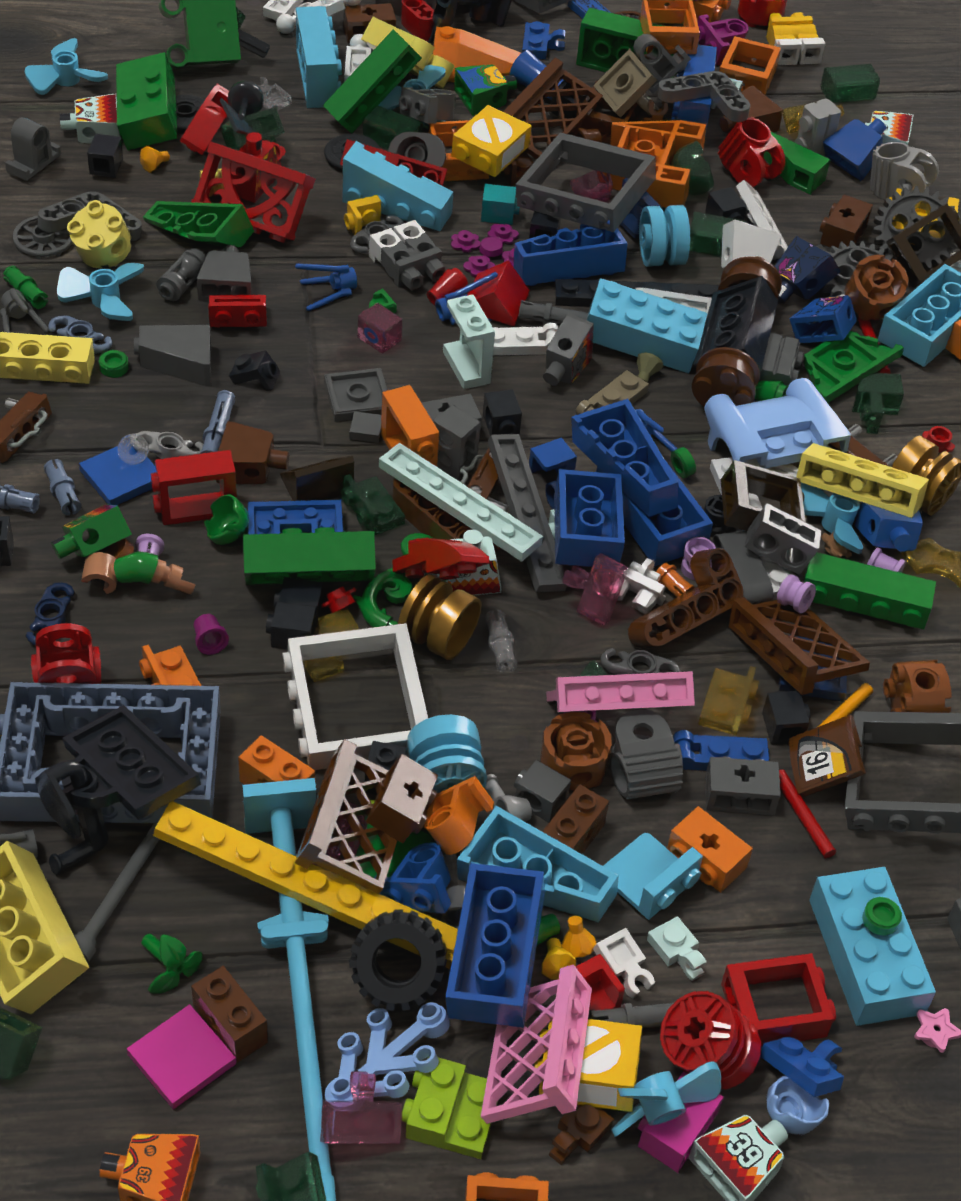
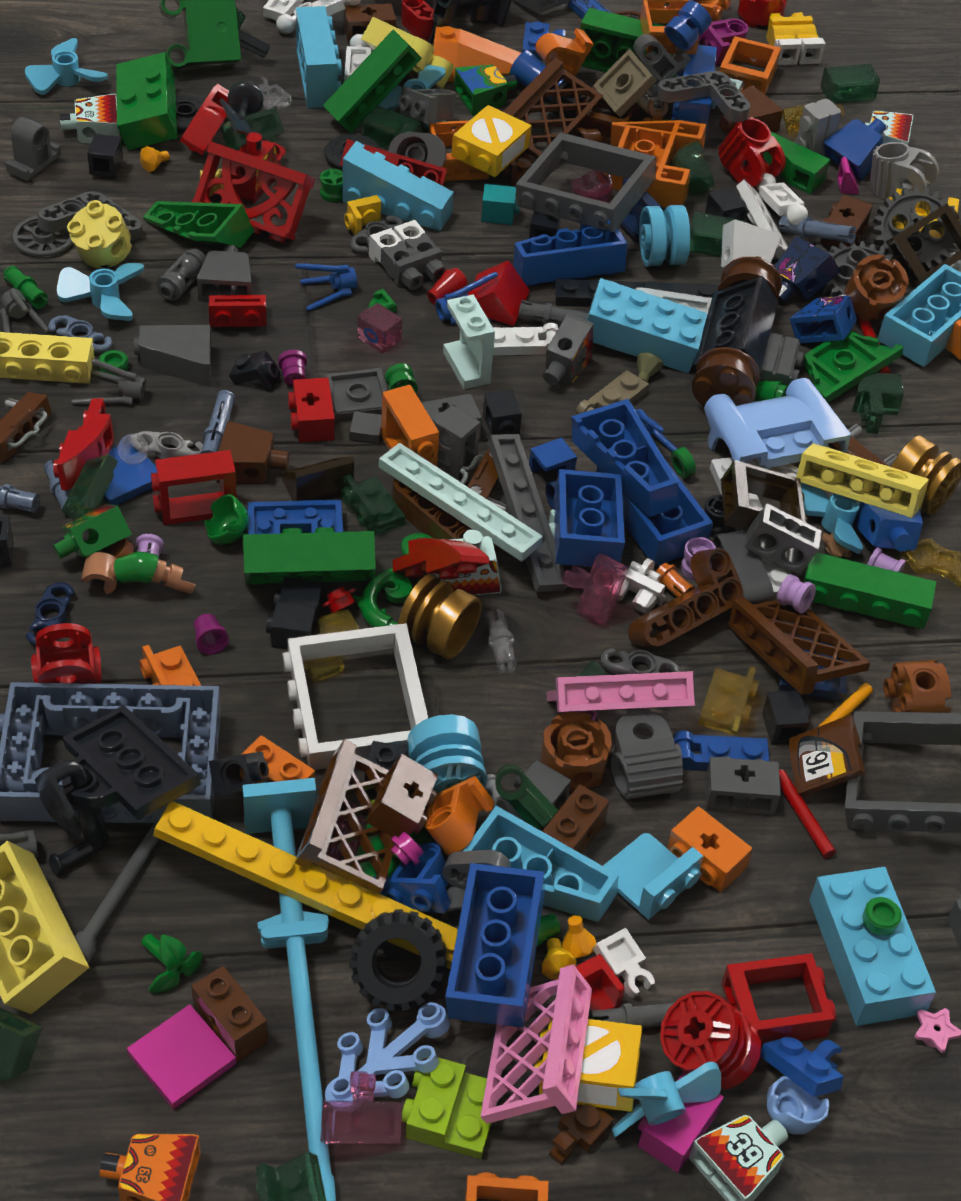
(86, 443): none -> red slope
(90, 486): none -> clear green bracket
(128, 384): none -> dark grey plant
(226, 772): none -> black brick
(292, 365): none -> magenta piece
(313, 410): none -> red brick
(331, 185): none -> green wheel
(399, 376): none -> green wheel
(406, 849): none -> dark pink plate
(458, 864): none -> dark grey beam
(490, 247): magenta plant -> none
(526, 798): none -> dark green piece
(565, 49): none -> orange pin
(677, 944): light aqua plate -> none
(689, 23): none -> blue wheel
(782, 199): none -> white plate
(819, 229): none -> sand blue pin
(846, 178): none -> dark pink slope
(941, 437): red plate -> none

